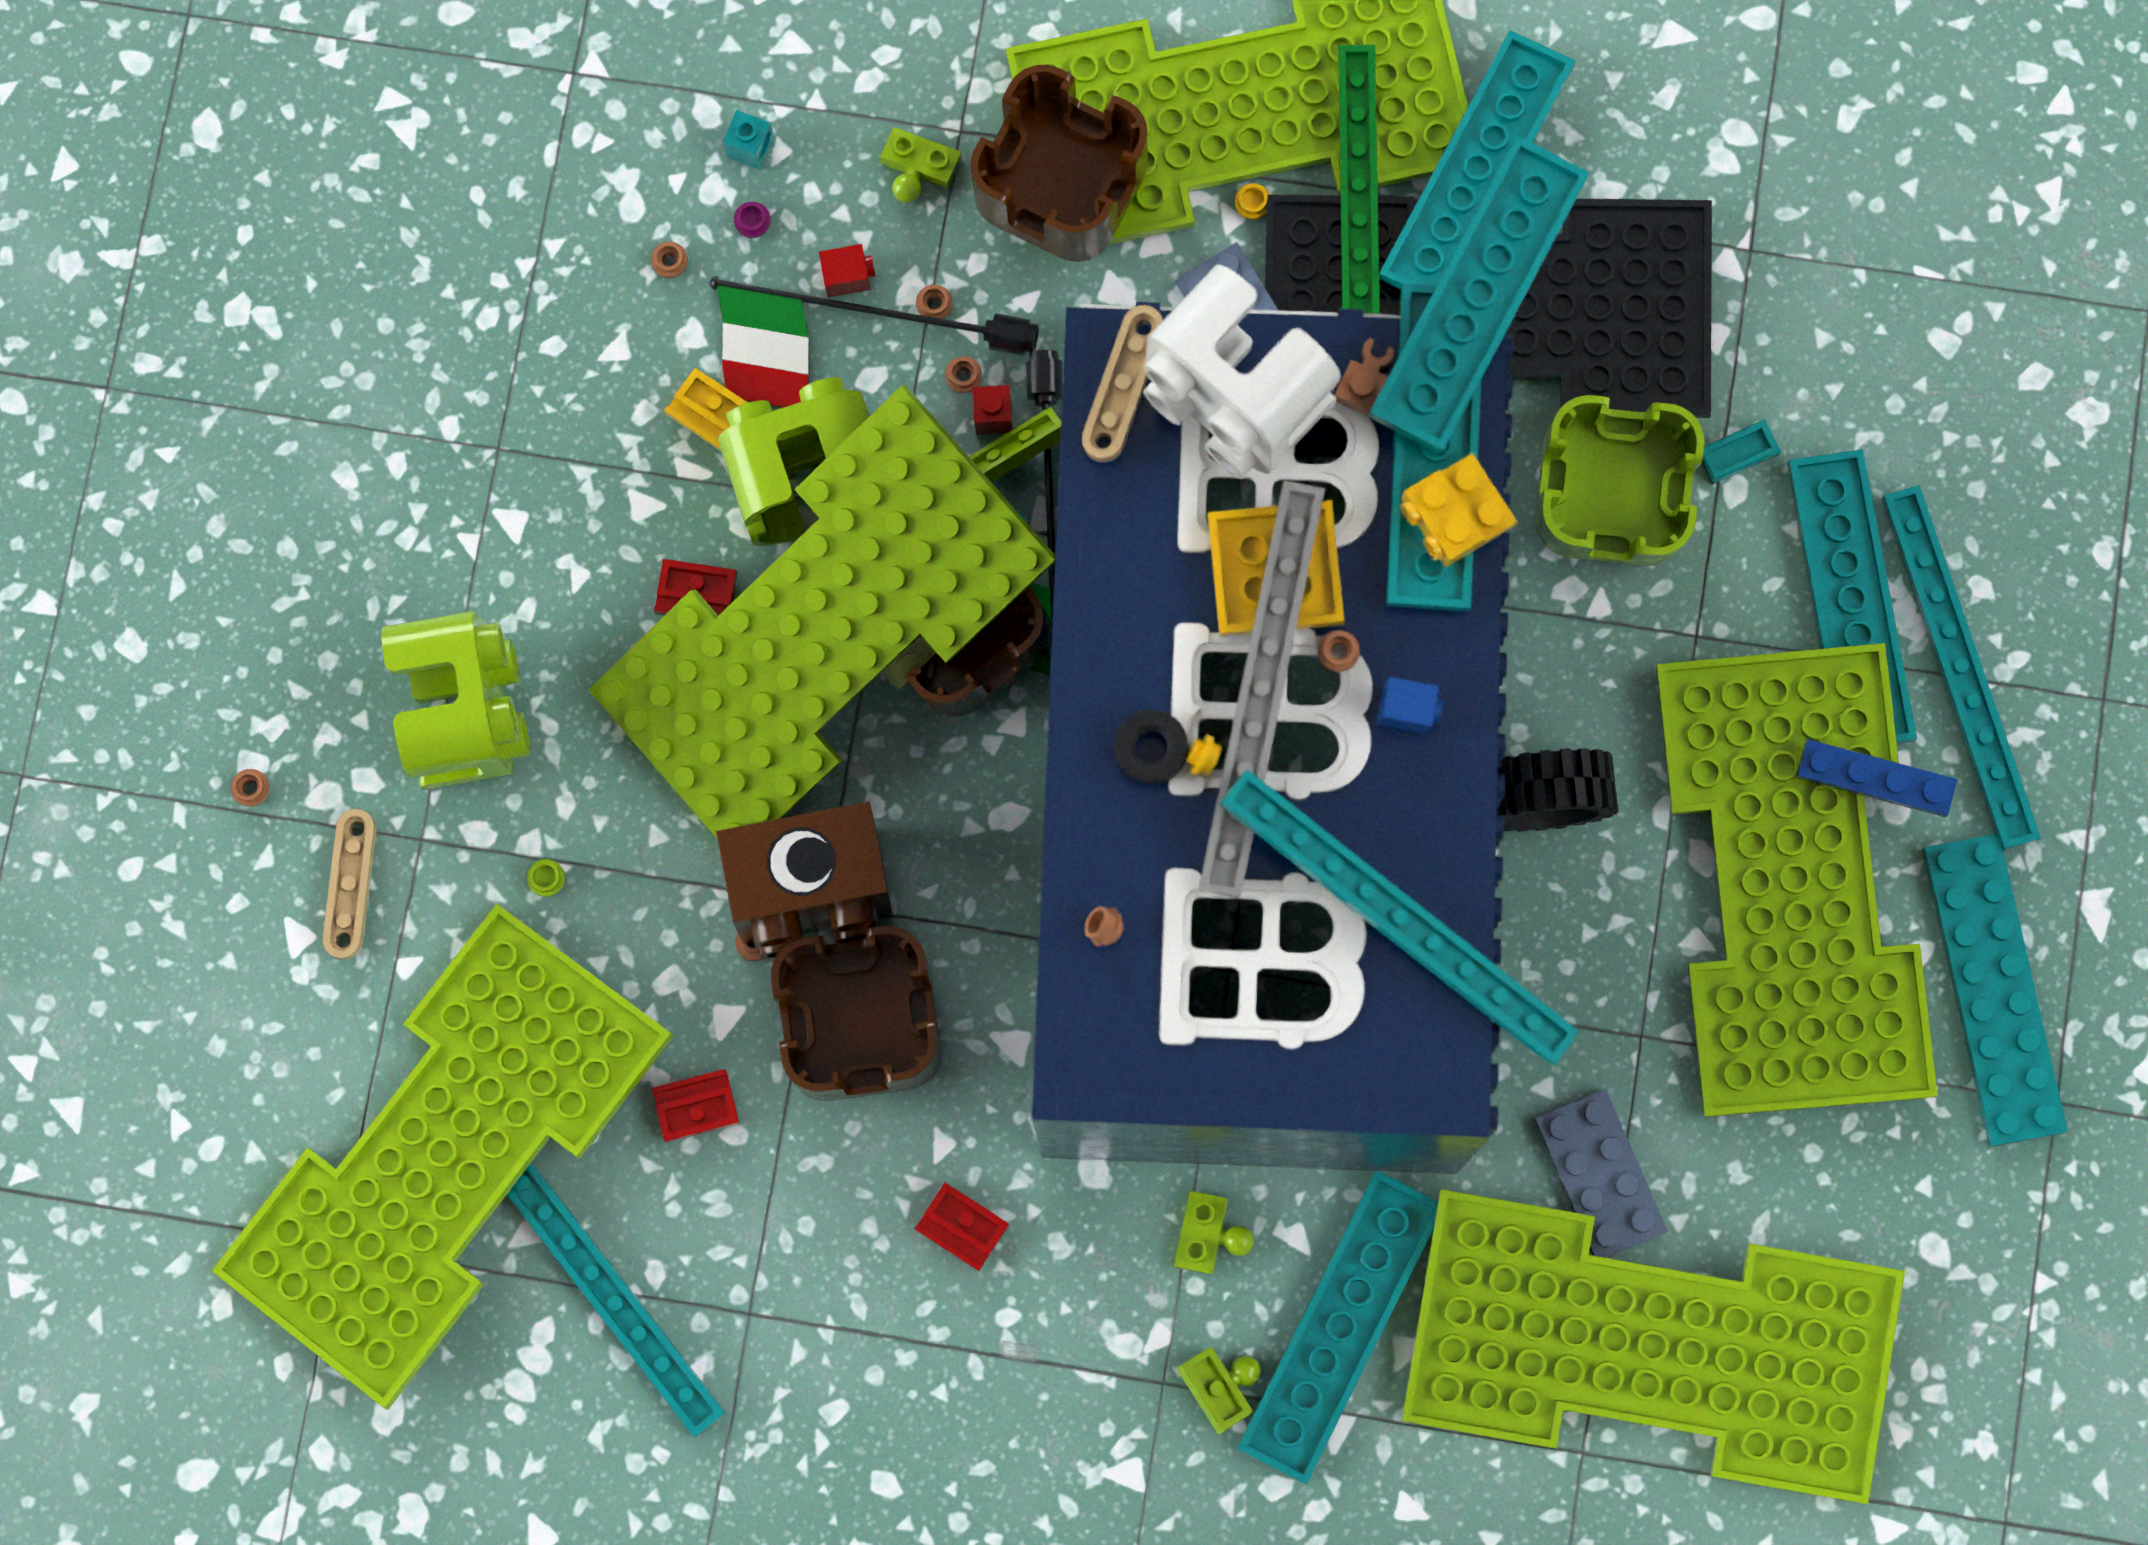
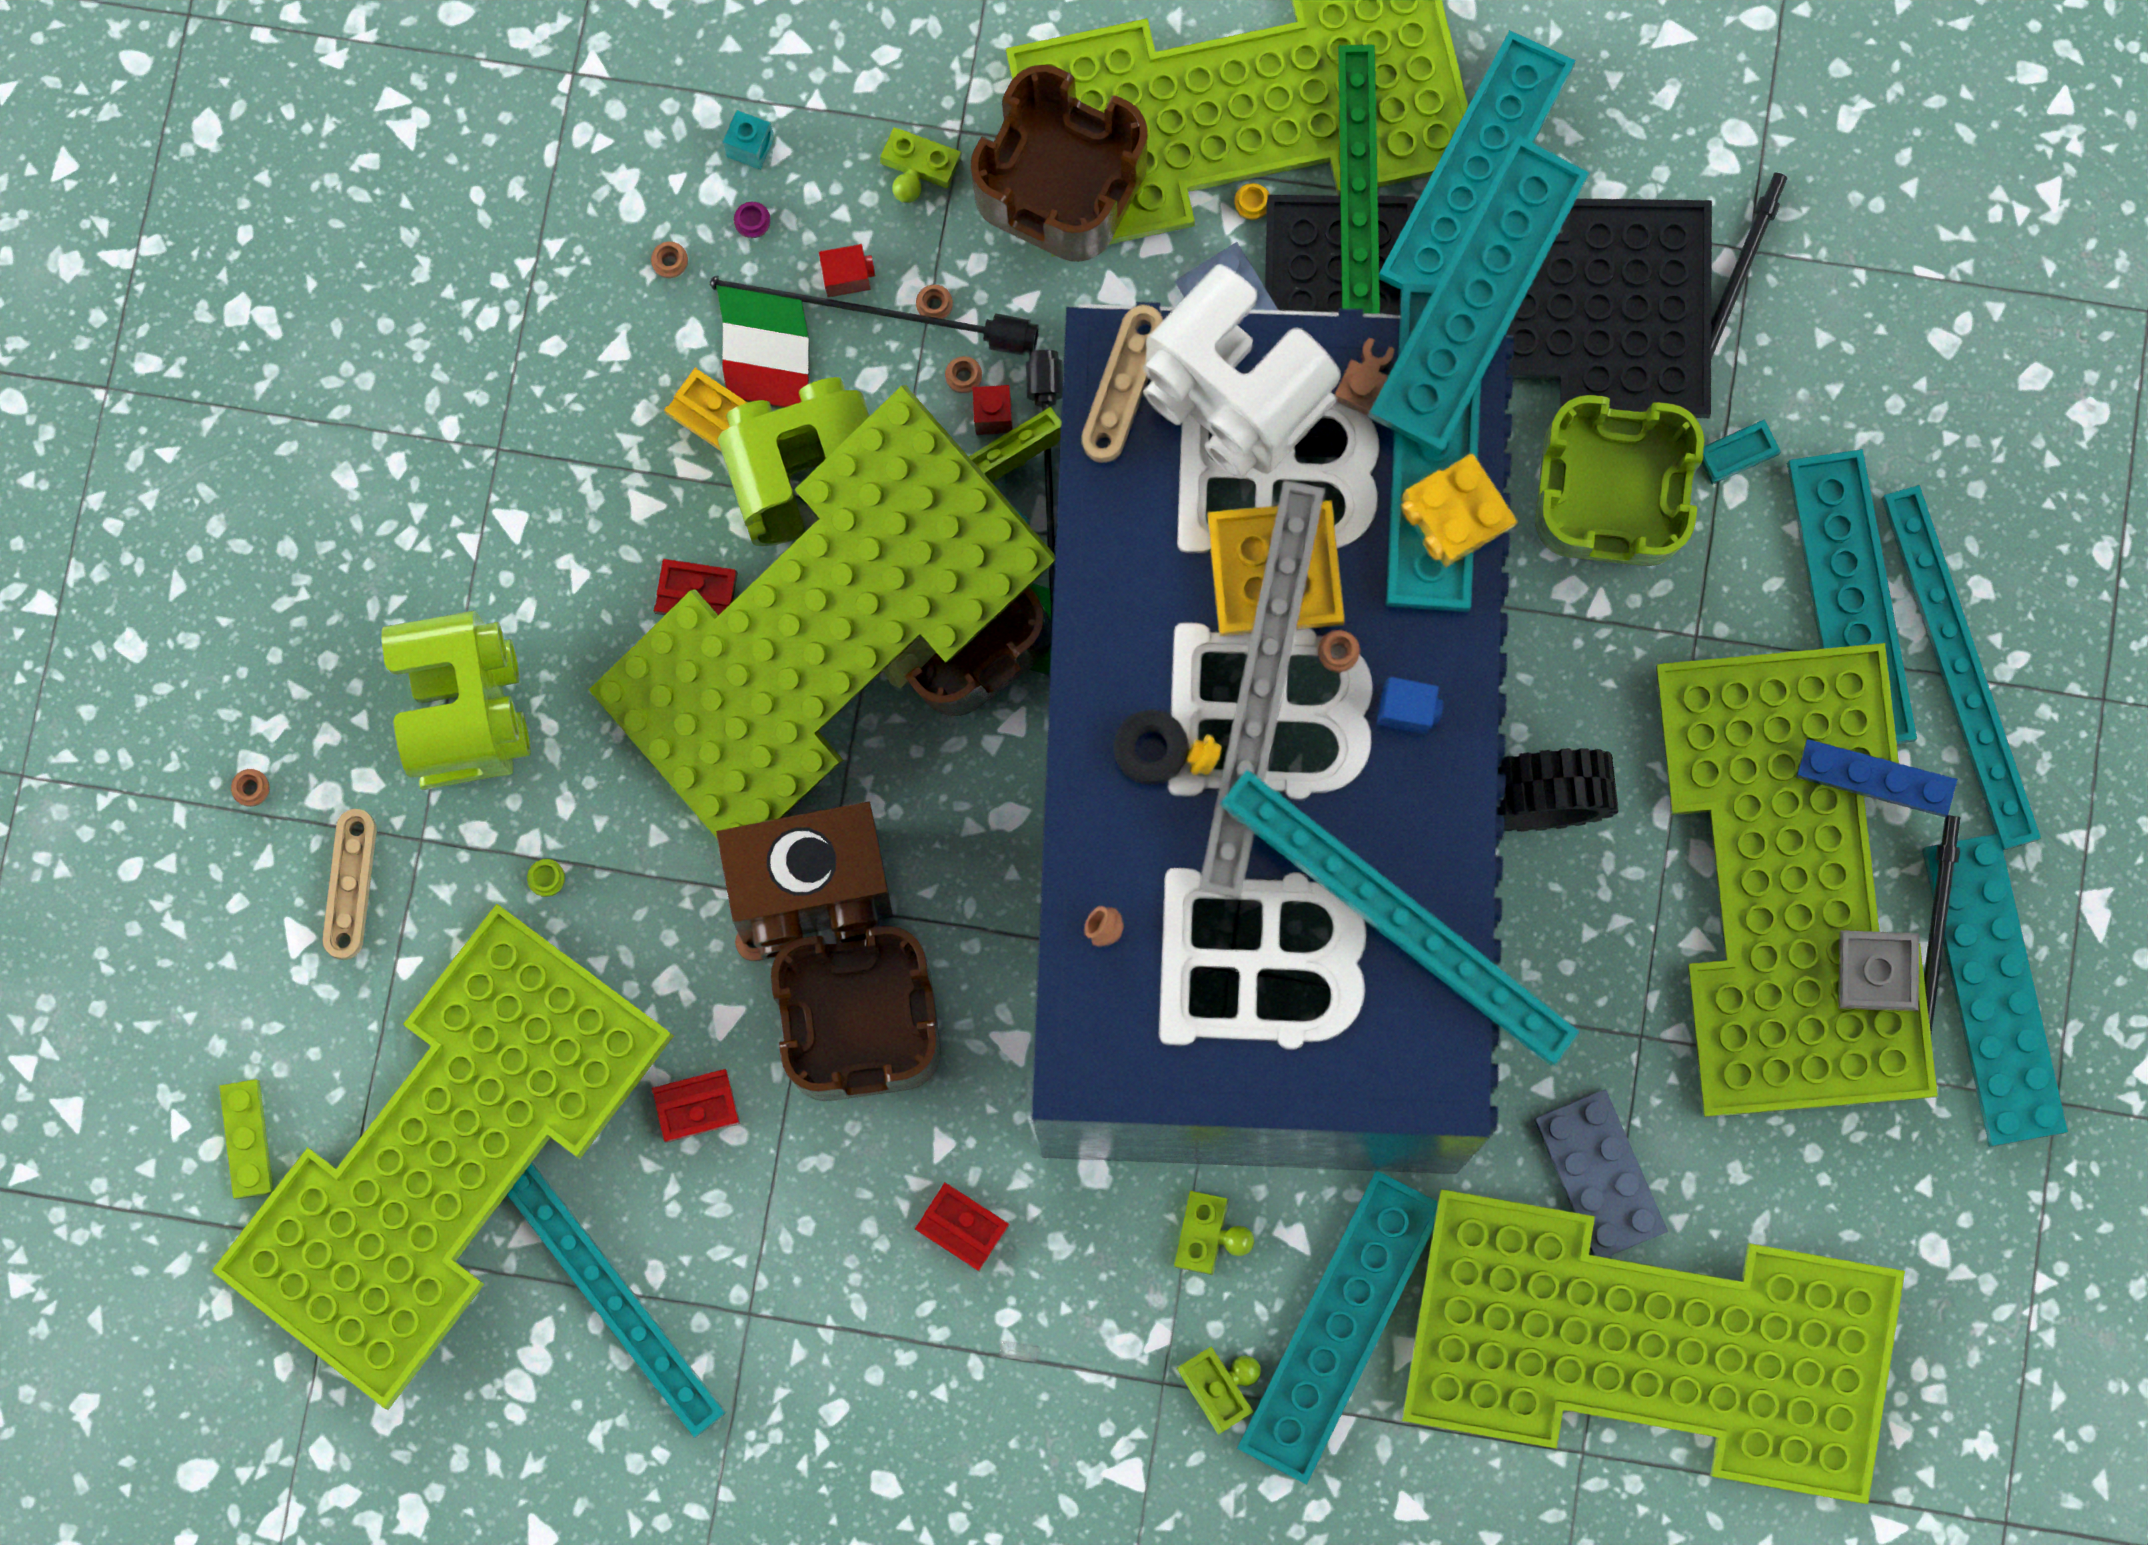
(246, 1139): none -> lime plate
(1765, 211): none -> black bar
(1878, 970): none -> light grey plate
(1947, 855): none -> black bar

